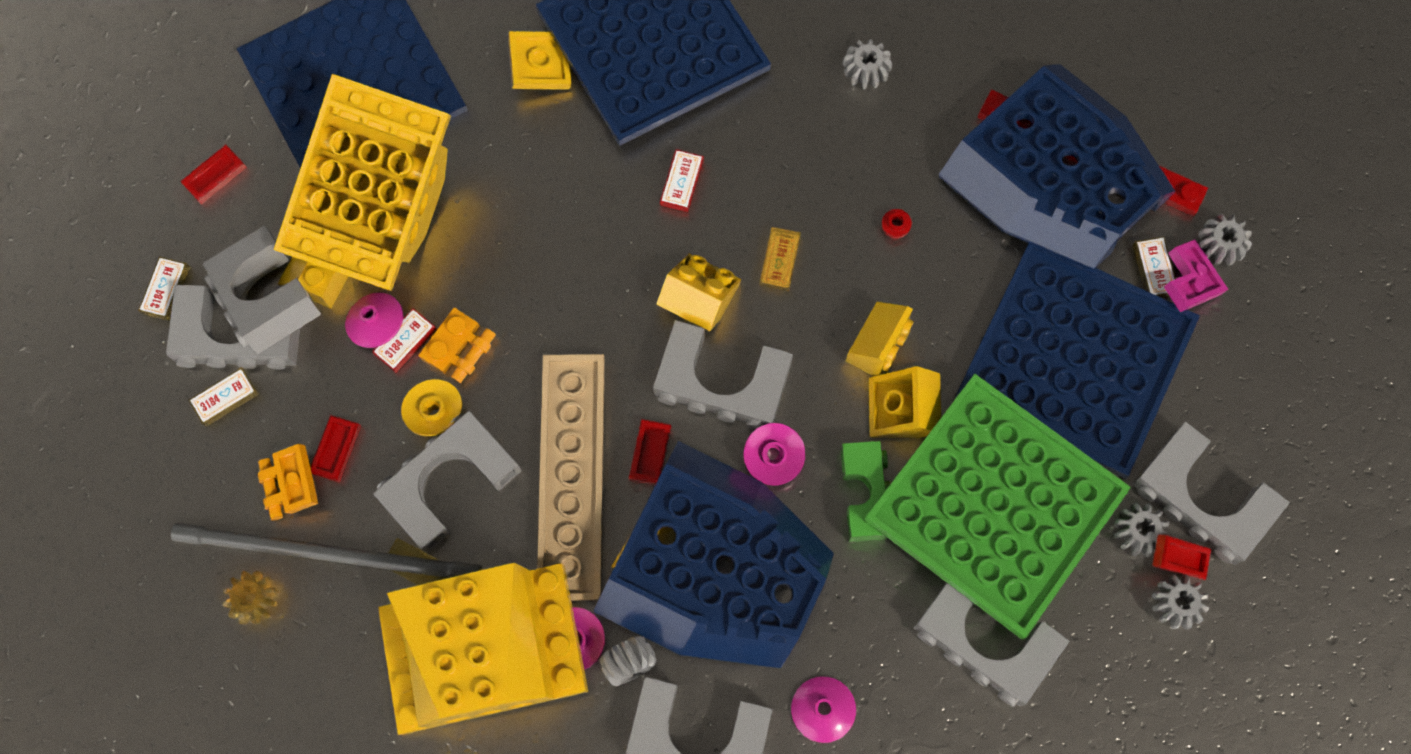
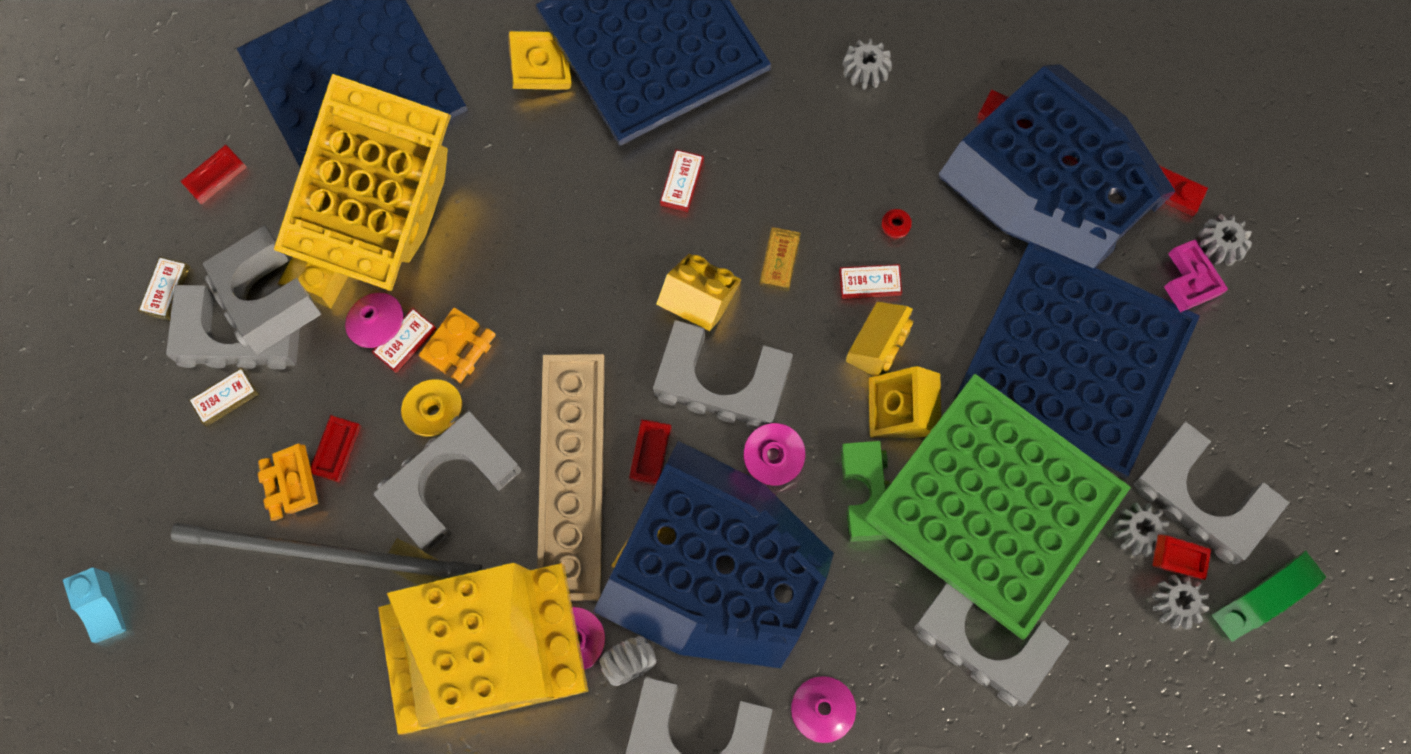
(95, 603): none -> medium azure arch
(249, 610): clear yellow gear -> none
(870, 281): none -> tile
(1154, 265): white tile -> none
(1270, 597): none -> green arch

